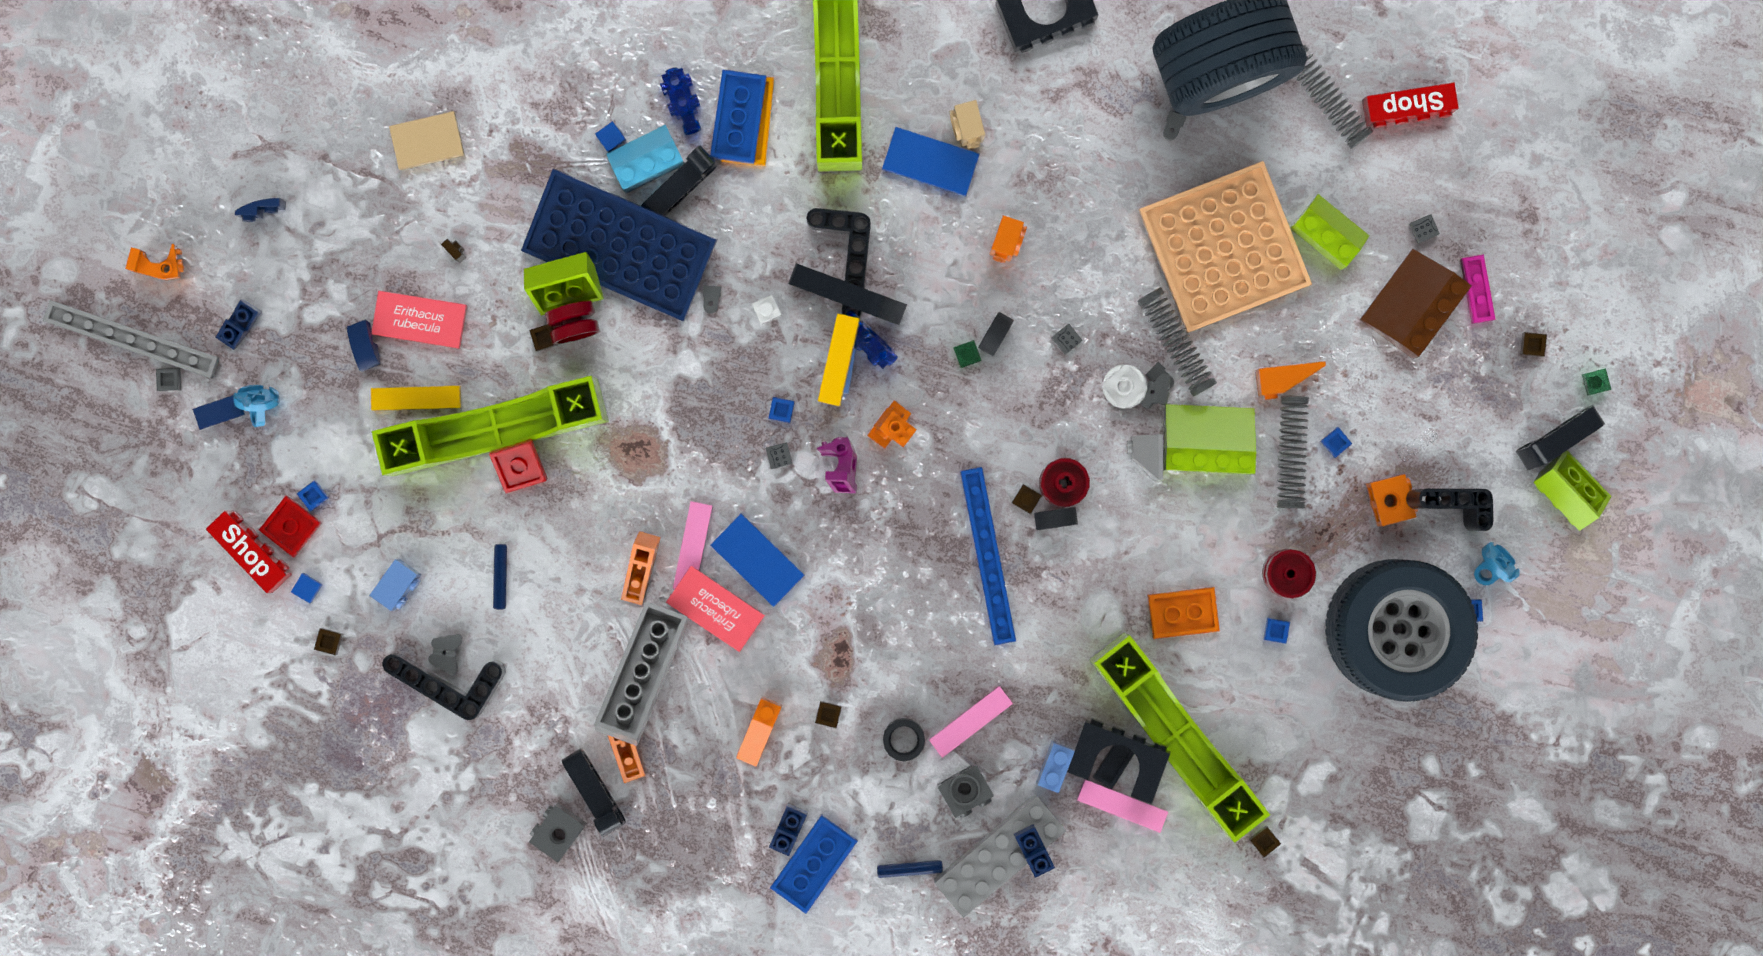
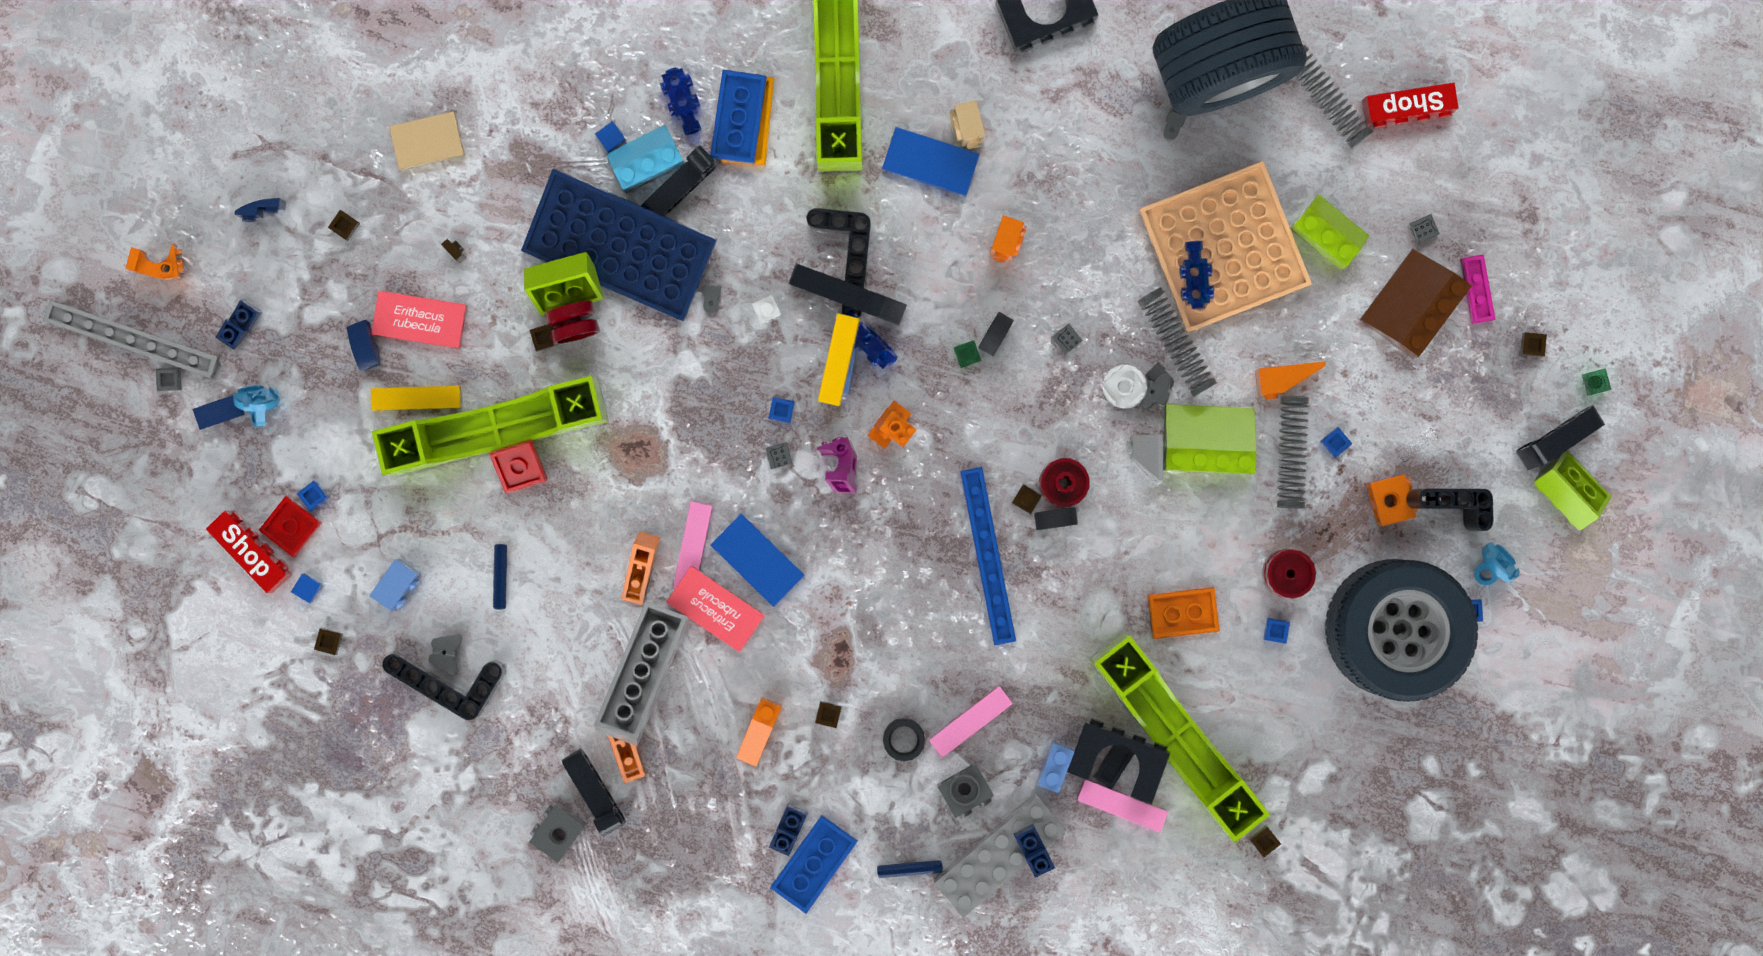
(344, 225): none -> dark brown plate
(1201, 281): none -> clear blue brick

